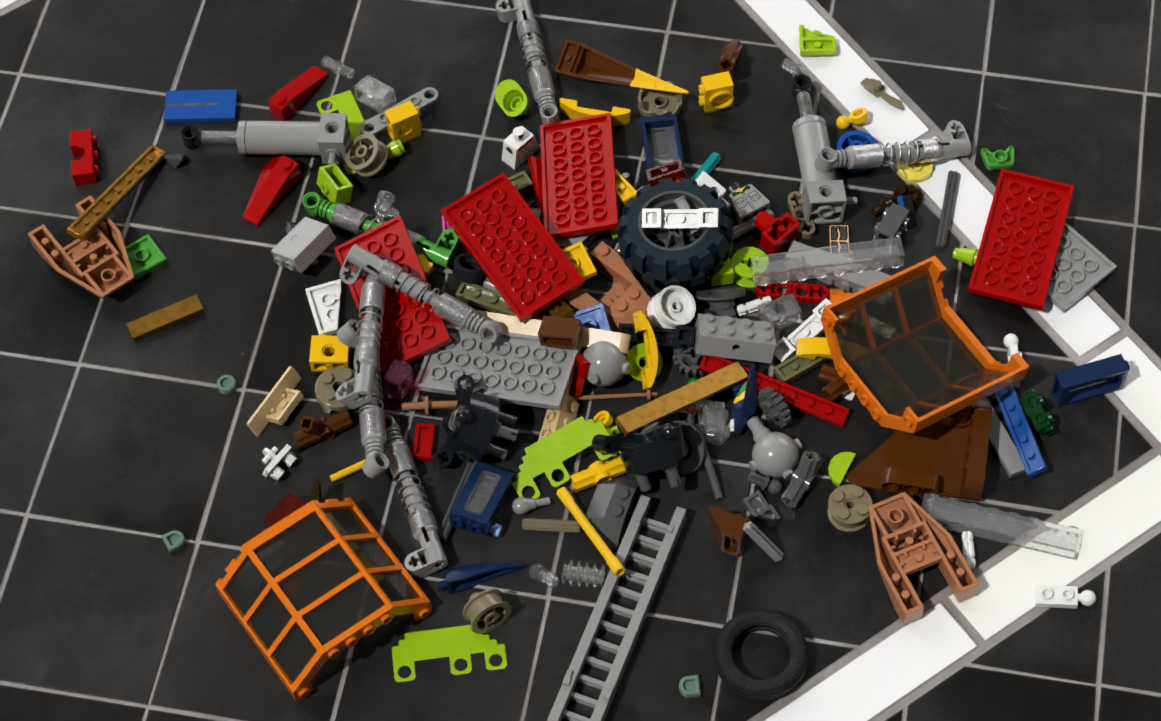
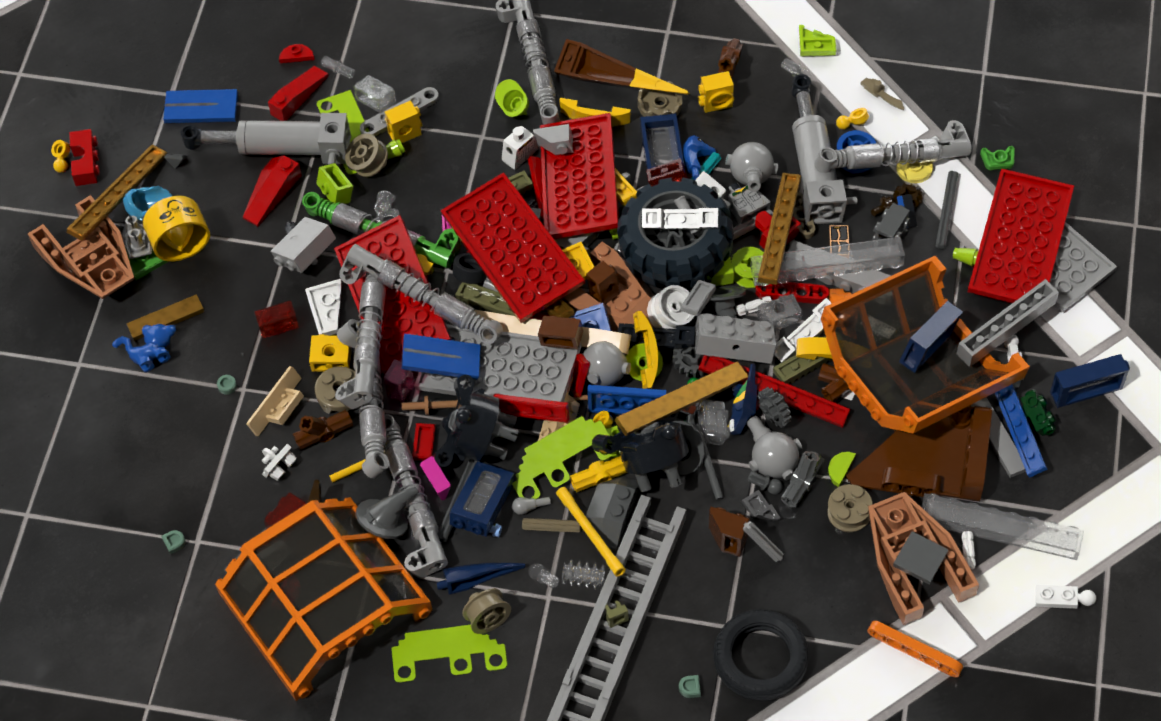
(60, 150): none -> yellow plate
(136, 240): none -> light grey connector
(140, 200): none -> dark azure piece
(156, 340): none -> blue animal
(176, 228): none -> yellow piece
(276, 319): none -> clear red brick
(296, 53): none -> red plate
(384, 516): none -> dark grey piece
(436, 477): none -> dark pink slope
(440, 356): none -> blue tile
(534, 408): none -> red tile
(555, 139): none -> light grey slope
(603, 282): none -> reddish brown brick
(617, 615): none -> olive tile
(619, 399): none -> blue tile
(694, 148): none -> blue animal
(698, 298): none -> light grey tile
(751, 164): none -> light grey piece
(779, 228): none -> pearl gold tile
(915, 648): none -> orange beam
(920, 557): none -> dark grey tile
(930, 336): none -> dark blue piece
(1007, 323): none -> light grey brick

